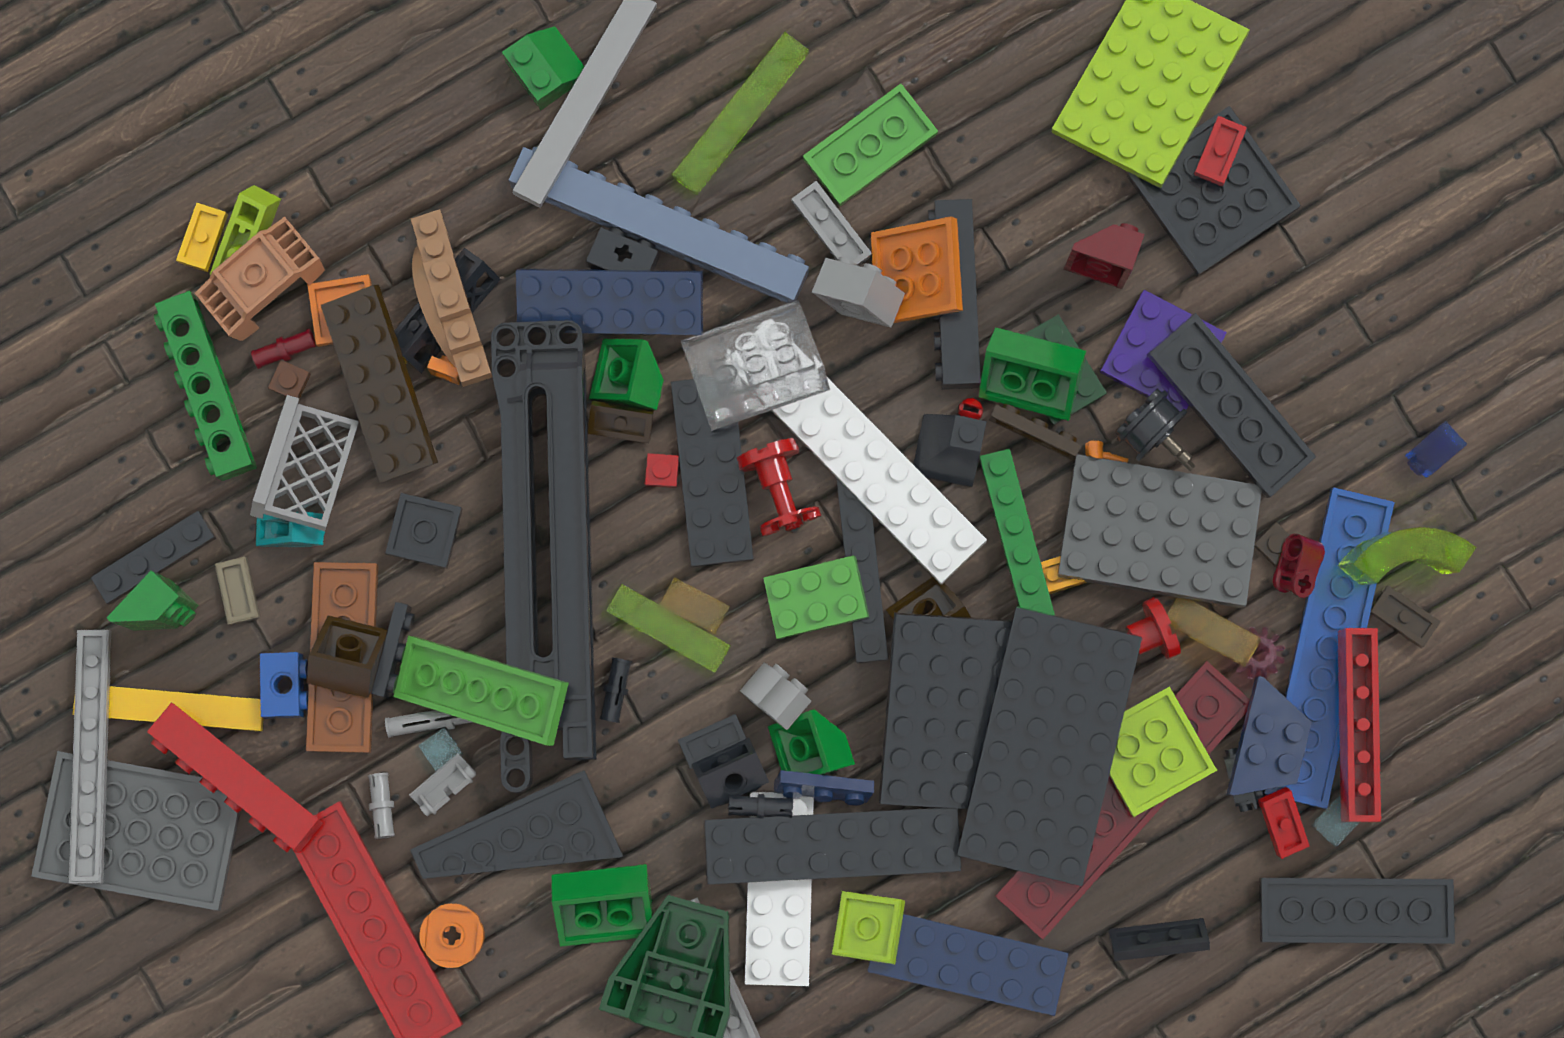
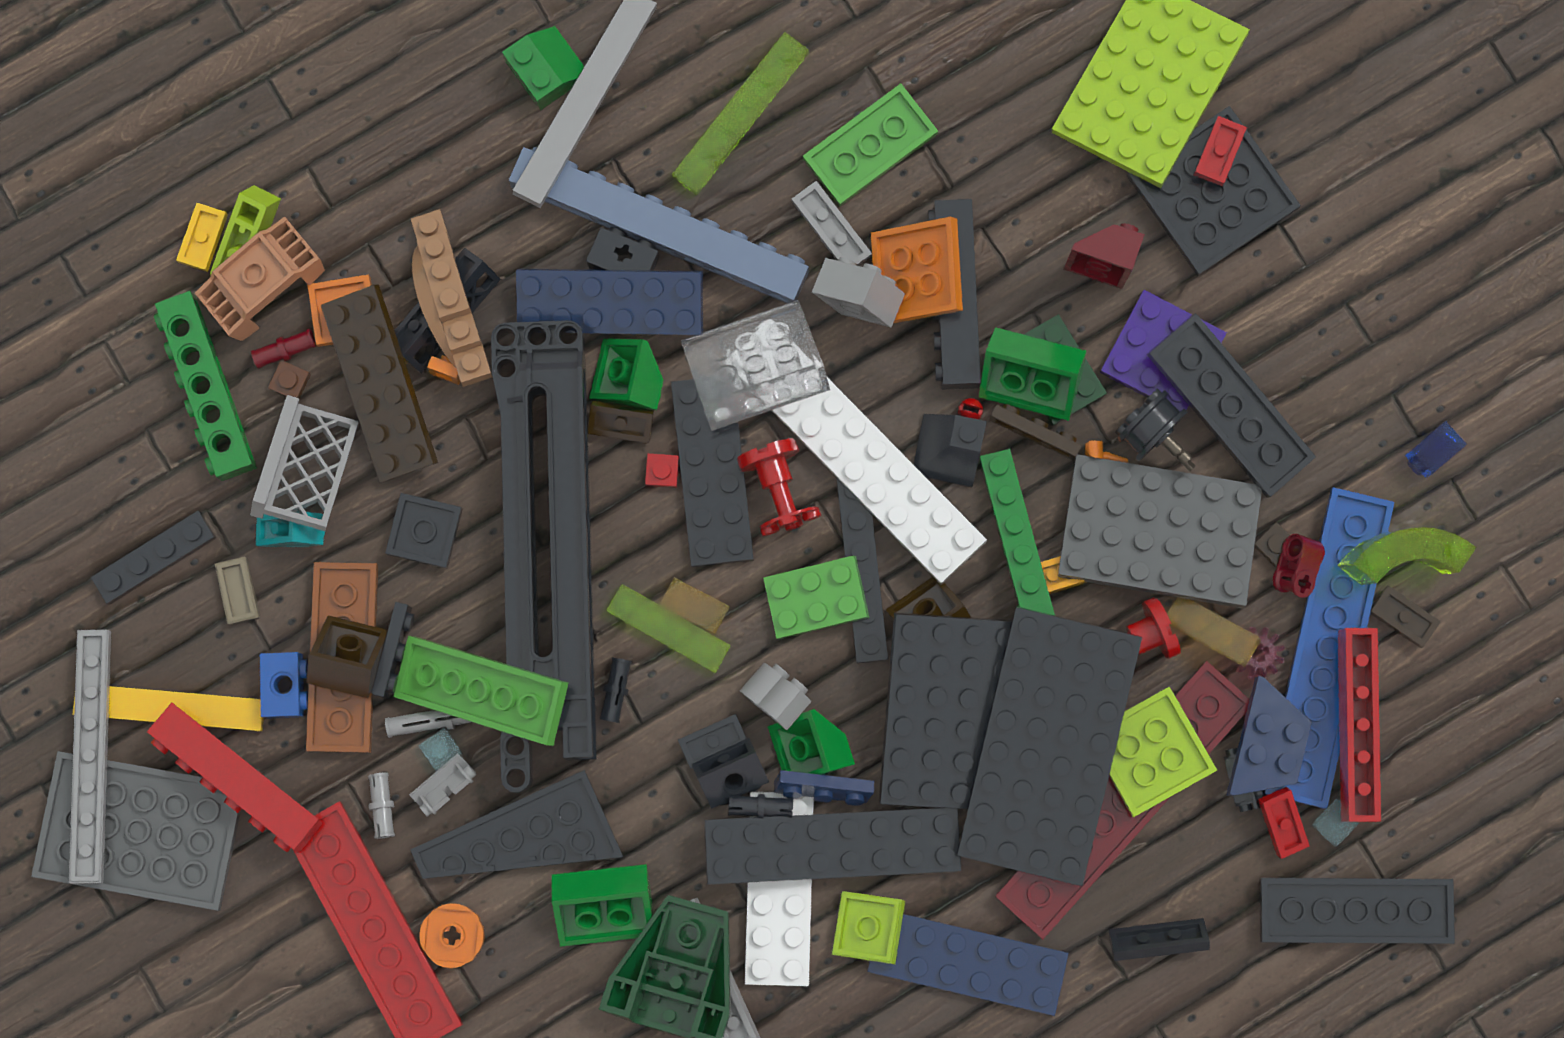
(154, 605): green slope -> none

